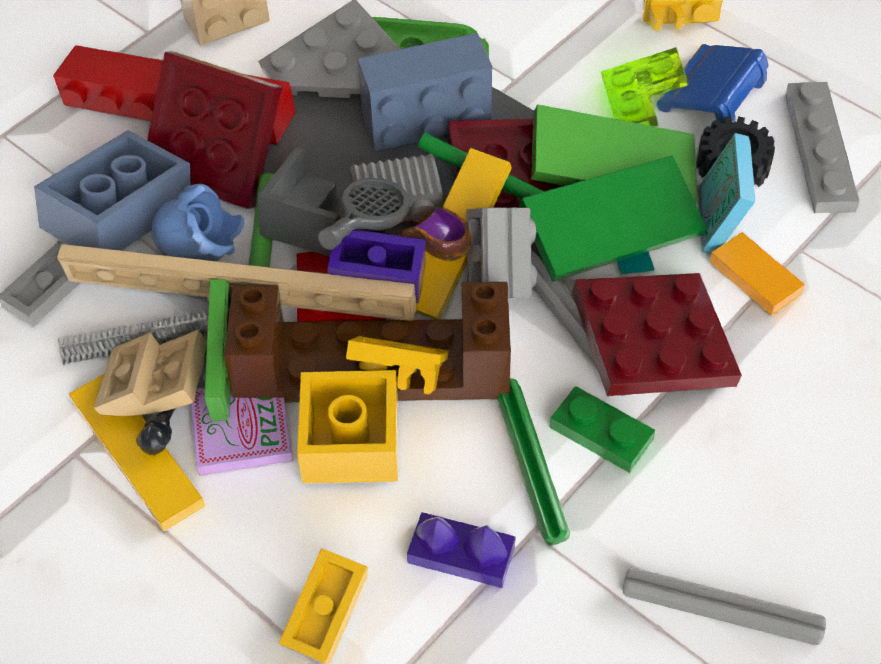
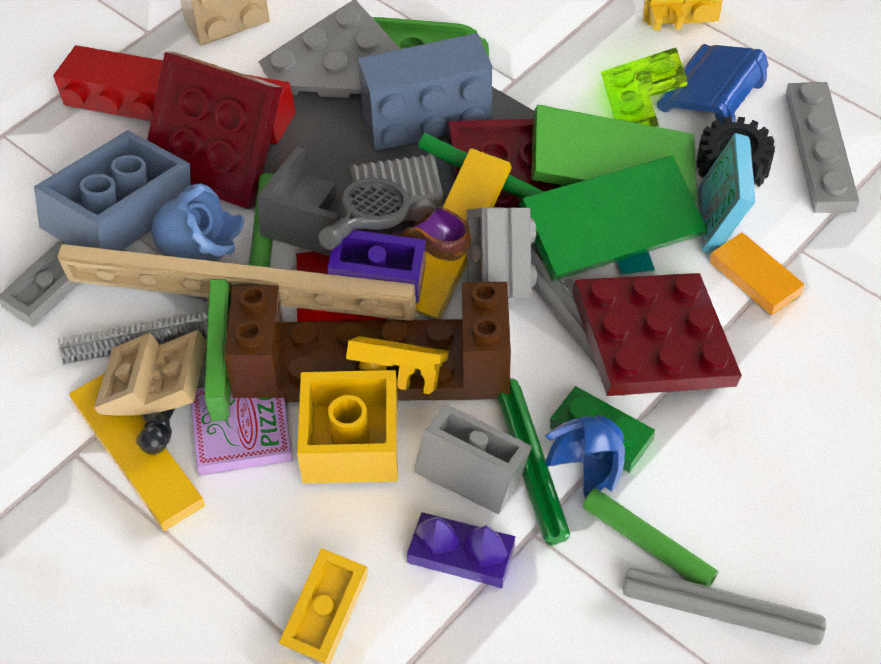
(472, 458): none -> light grey brick
(593, 442): none -> blue piece
(649, 538): none -> bright green piece

